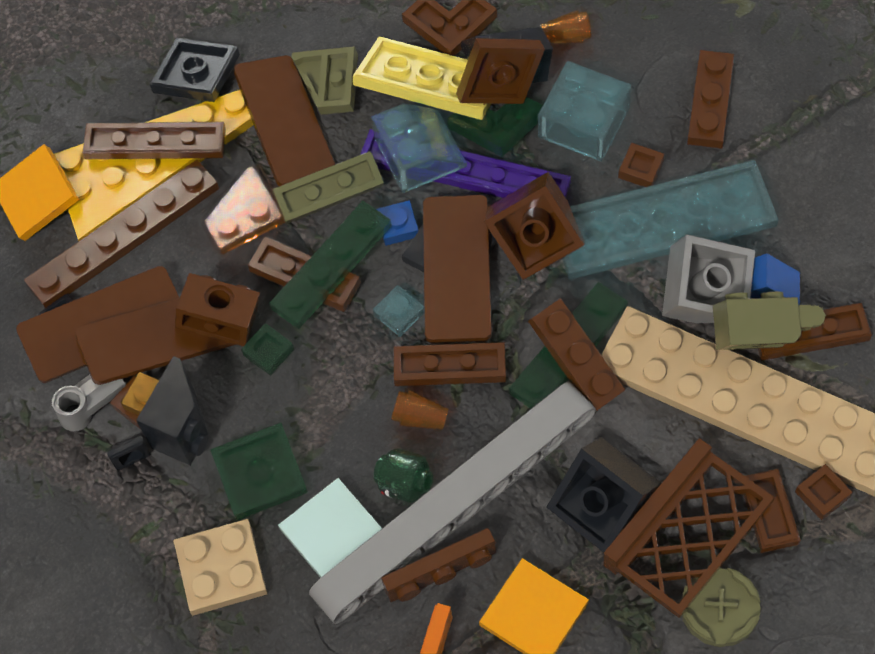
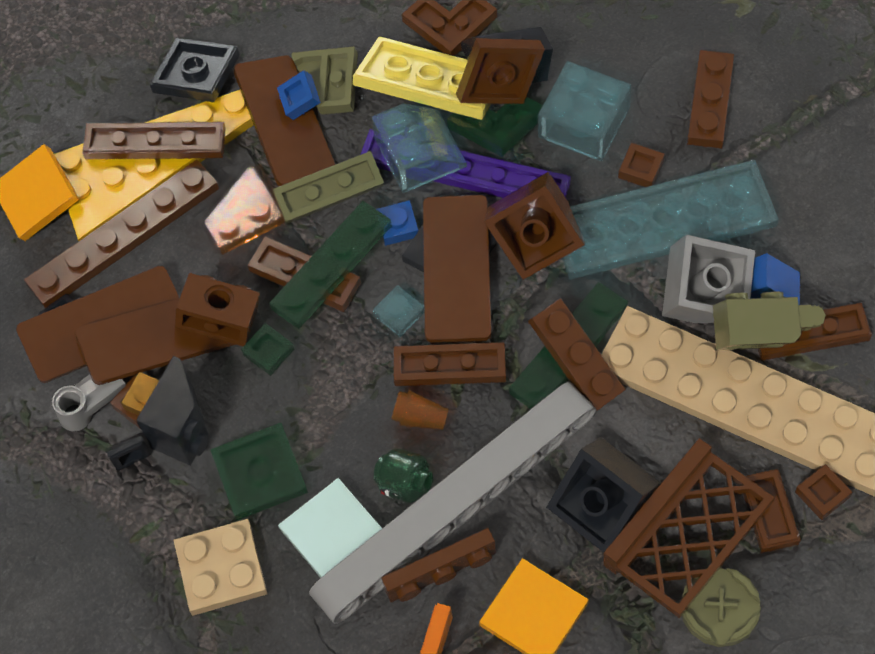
(298, 95): none -> blue plate
(568, 28): clear orange cone -> none

